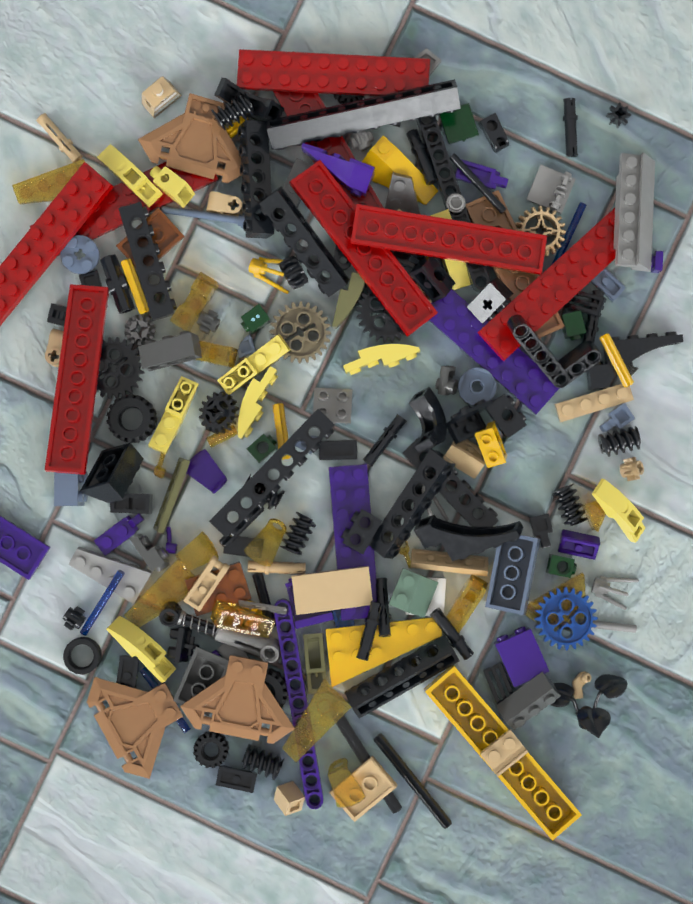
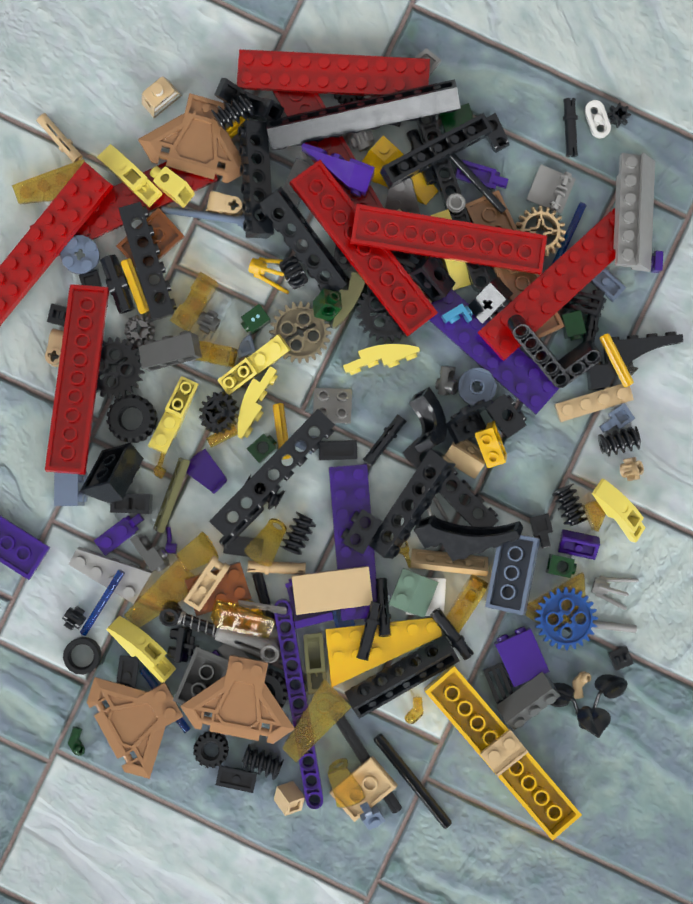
(75, 743): none -> dark green arm
(327, 304): none -> dark green brick
(371, 817): none -> sand blue plate
(416, 712): none -> clear yellow arm
(436, 150): none -> black brick
(453, 315): none -> dark azure bracket
(596, 120): none -> white plate
(620, 658): none -> black tile

